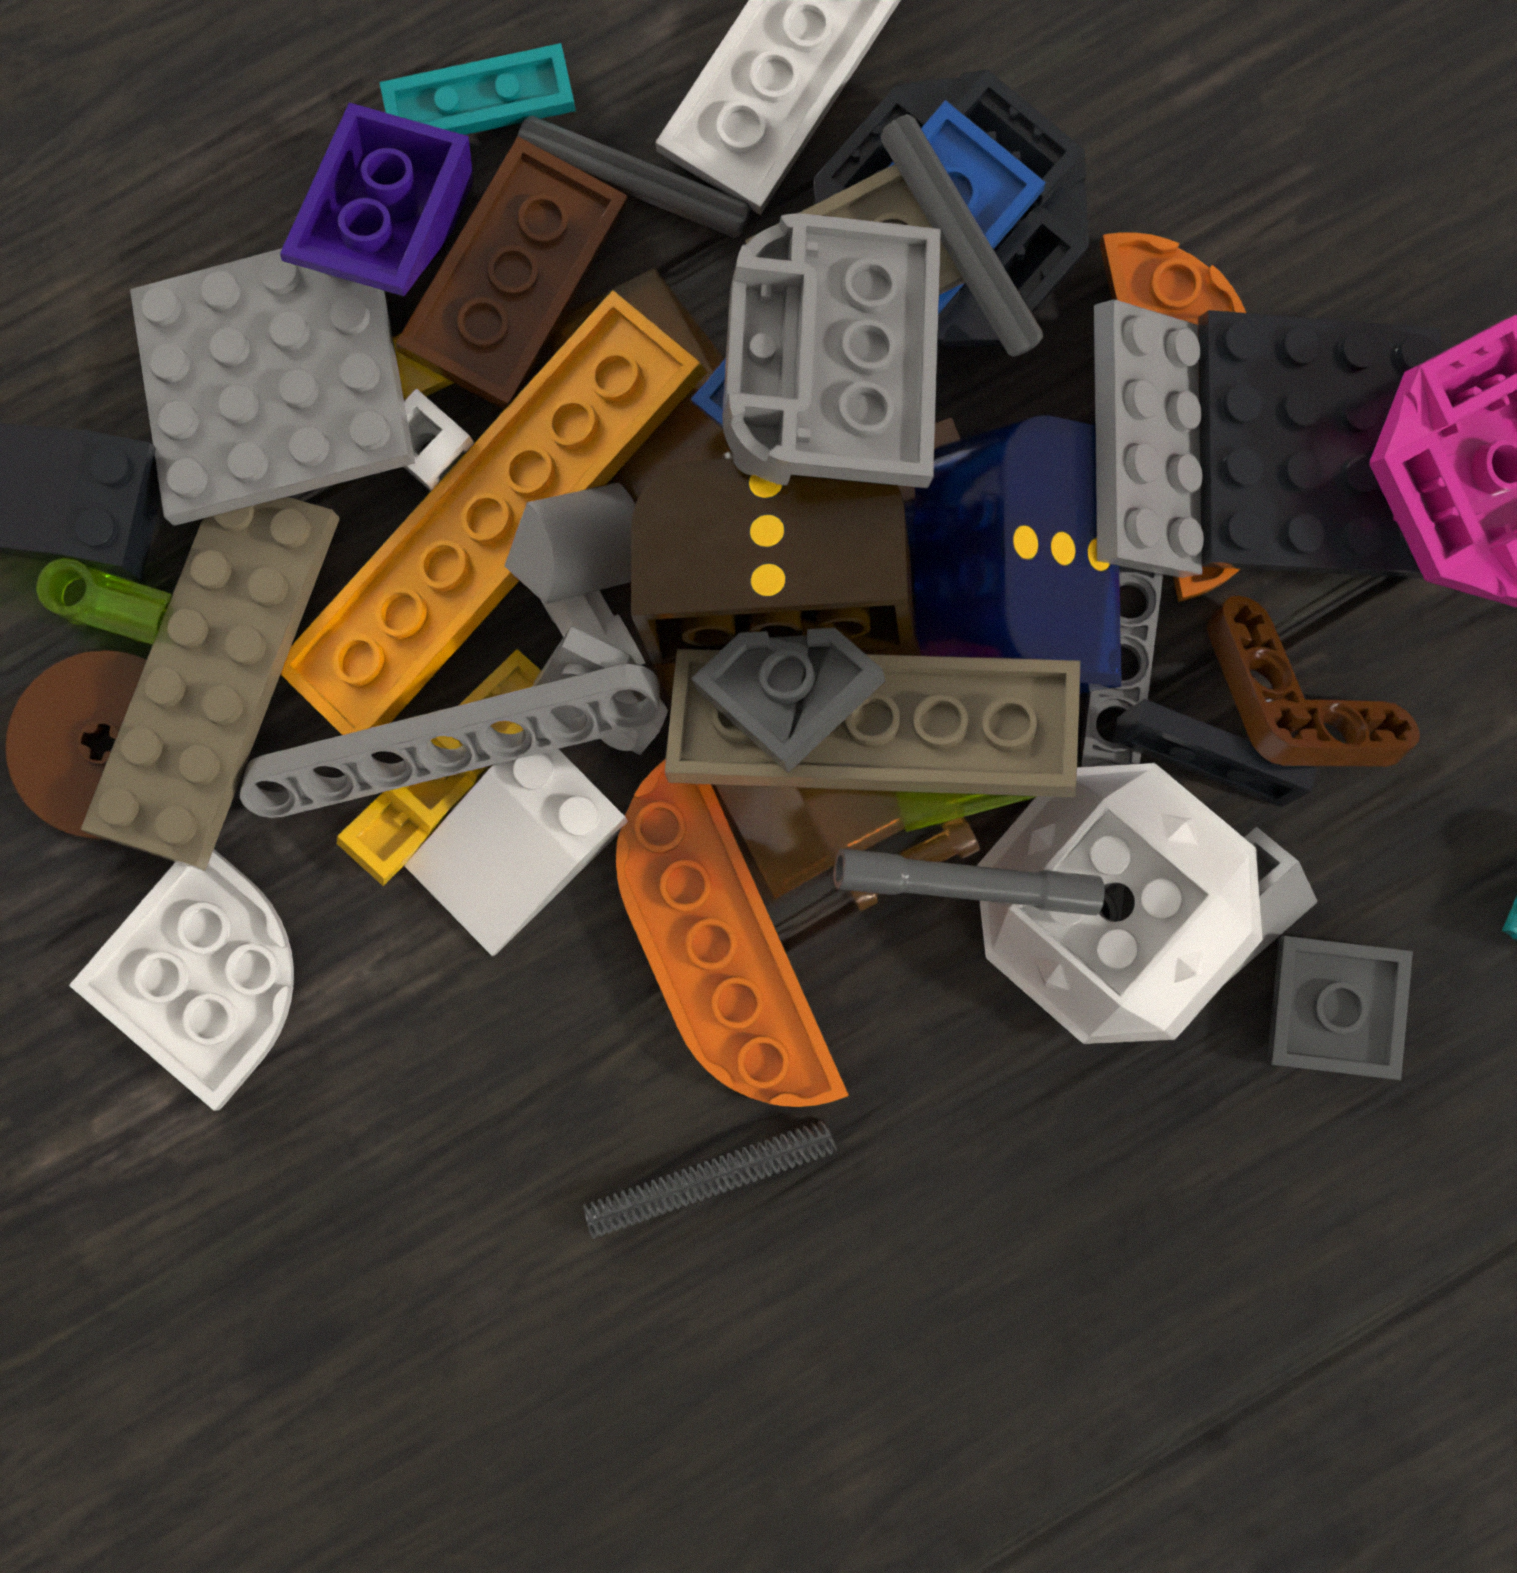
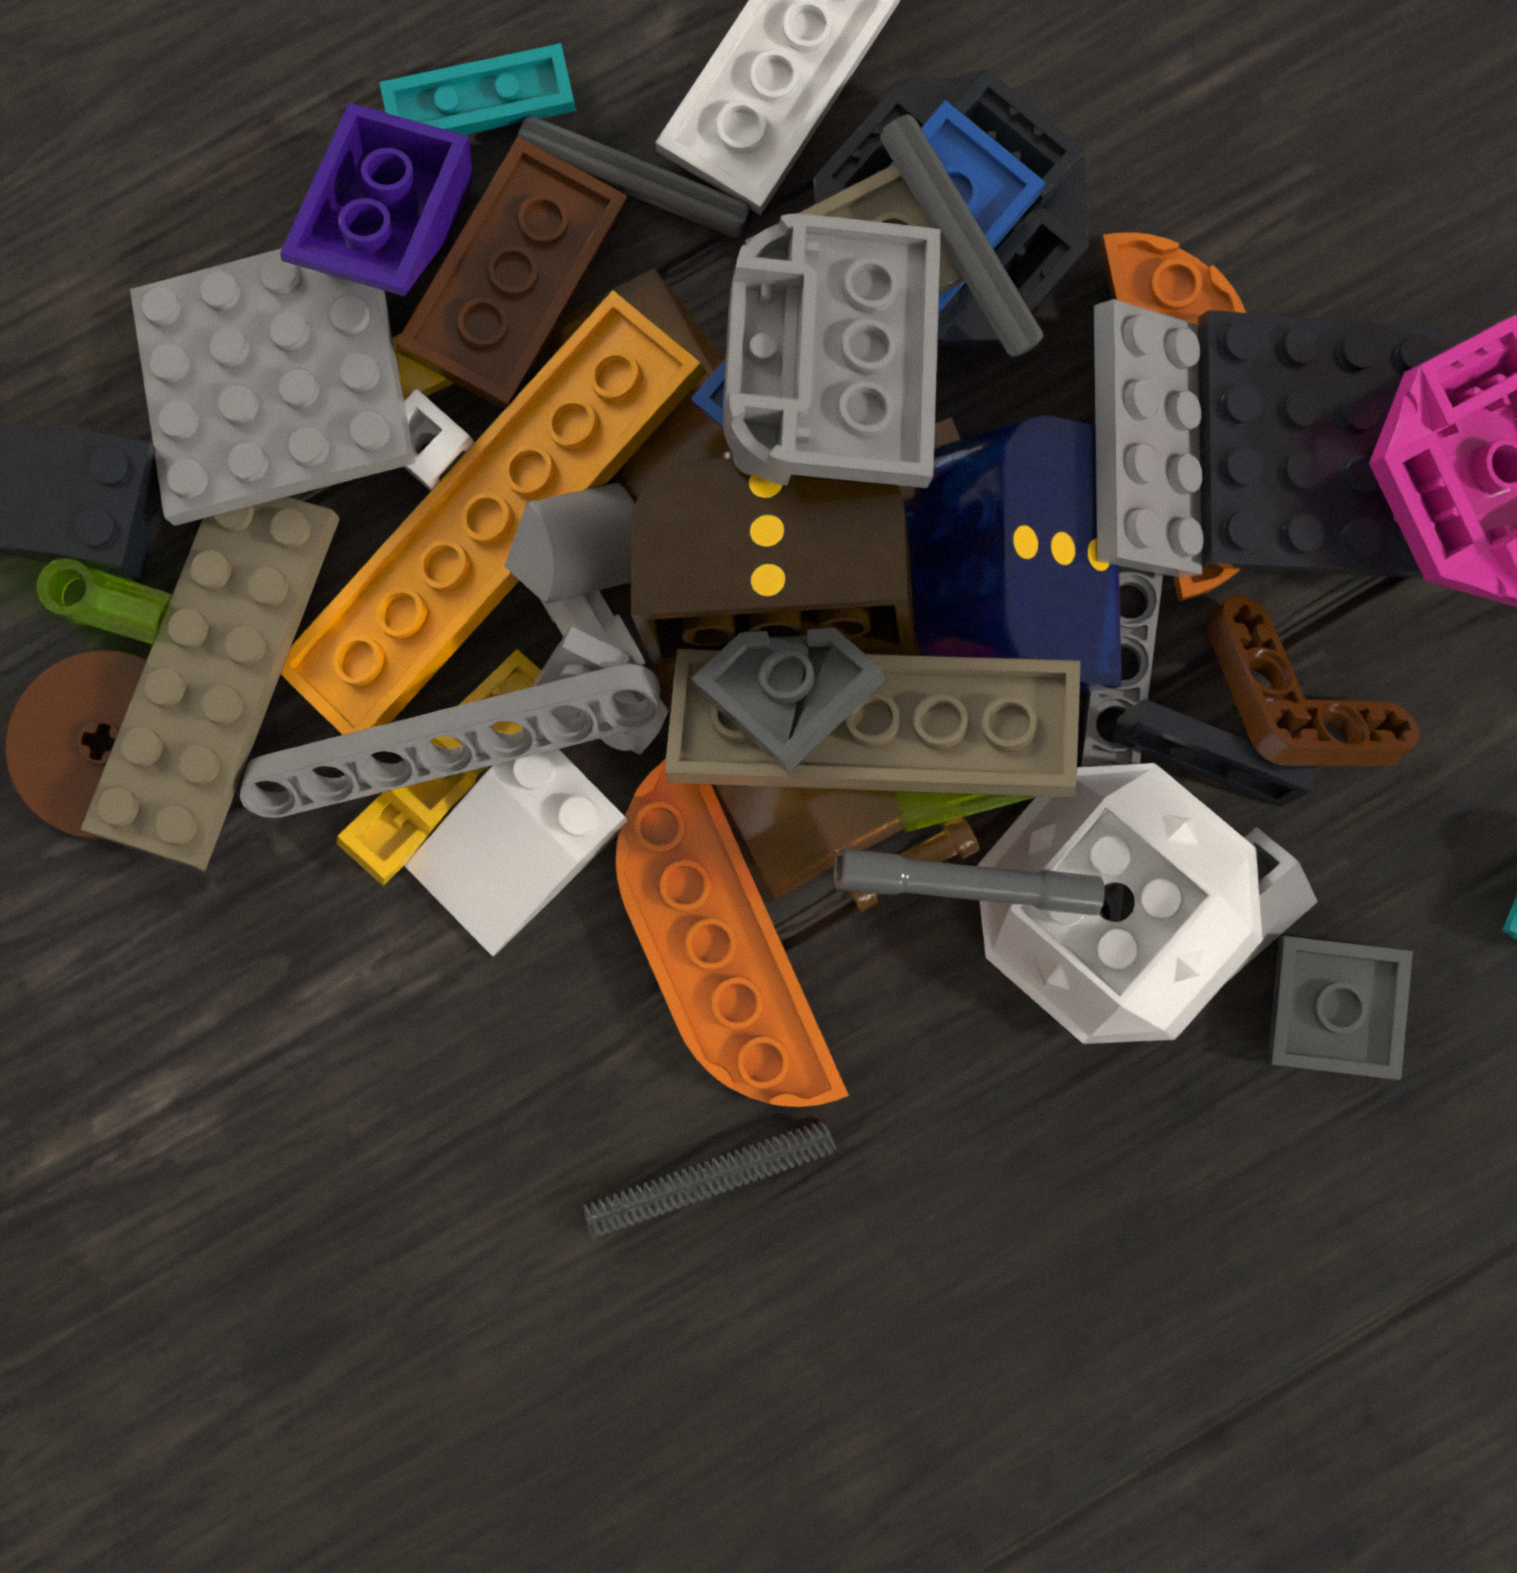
(197, 977): white plate -> none

